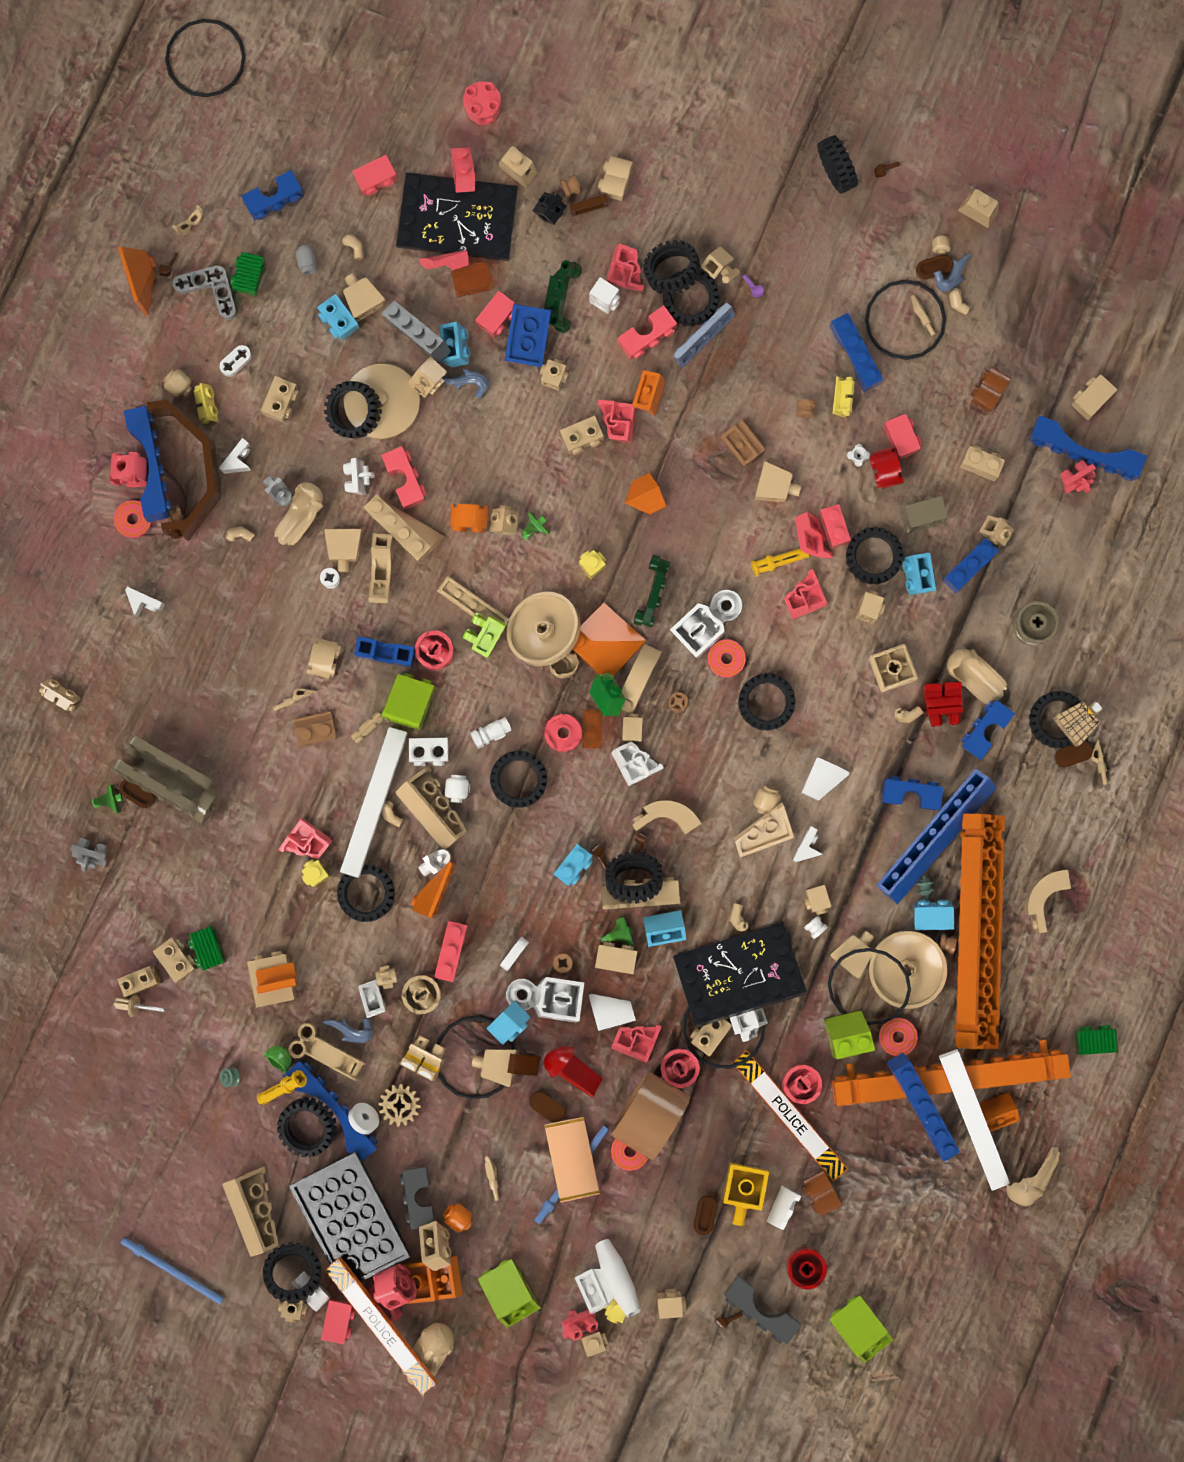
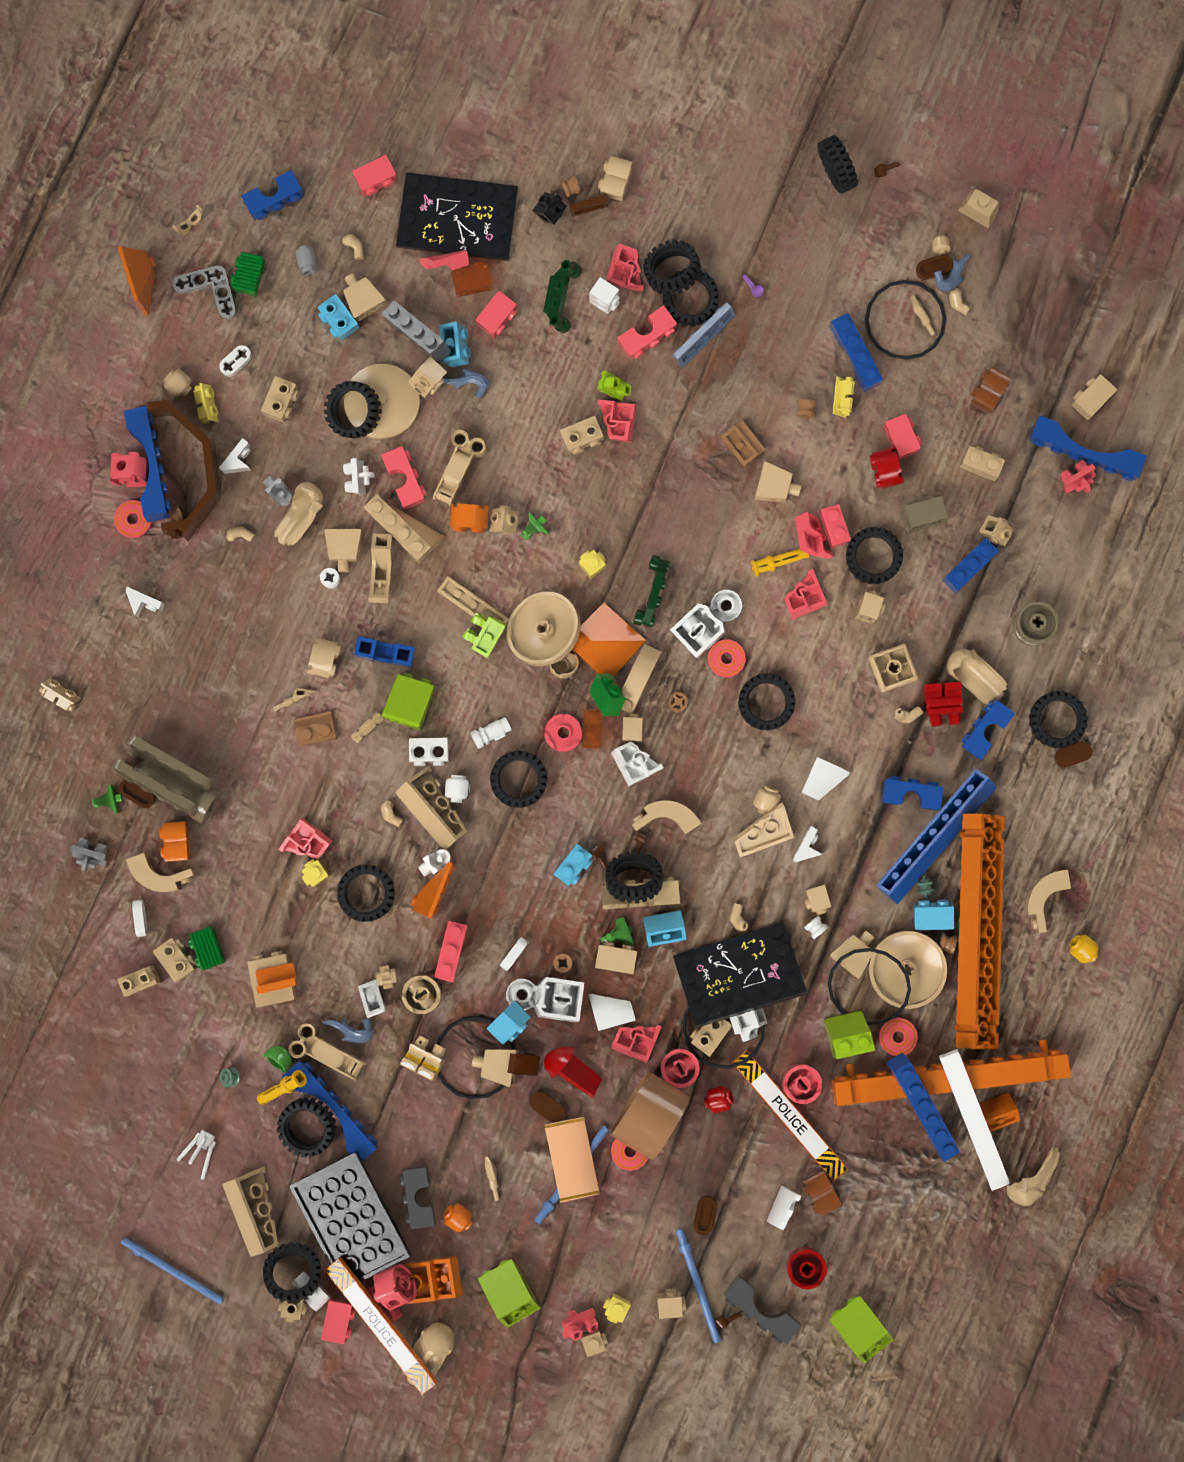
(133, 1005): tan piece -> none
(139, 916): none -> white beam
(145, 874): none -> tan arch
(165, 270): reddish brown hand -> none
(176, 841): none -> orange brick
(197, 22): black piece -> none
(204, 1140): none -> white plant
(363, 1118): white piece -> none
(373, 802): white tile -> none
(391, 1105): tan gear -> none
(434, 650): coral brick -> none
(435, 1245): tan brick -> none
(458, 467): none -> tan piece
(463, 169): coral brick -> none
(482, 103): coral brick -> none
(517, 165): tan torso -> none
(528, 335): blue plate -> none
(553, 380): tan brick -> none
(609, 1282): white plate -> none
(613, 386): none -> lime hips
(645, 495): orange slope -> none
(649, 392): orange panel -> none
(685, 1248): none -> medium blue bar
(718, 263): tan brick -> none
(719, 1099): none -> red head
(745, 1189): yellow brick -> none
(858, 450): white plate -> none
(919, 574): medium azure brick -> none
(1078, 721): tan torso -> none
(1083, 948): none -> yellow head
(1096, 1041): green brick -> none
(1100, 761): tan hand -> none

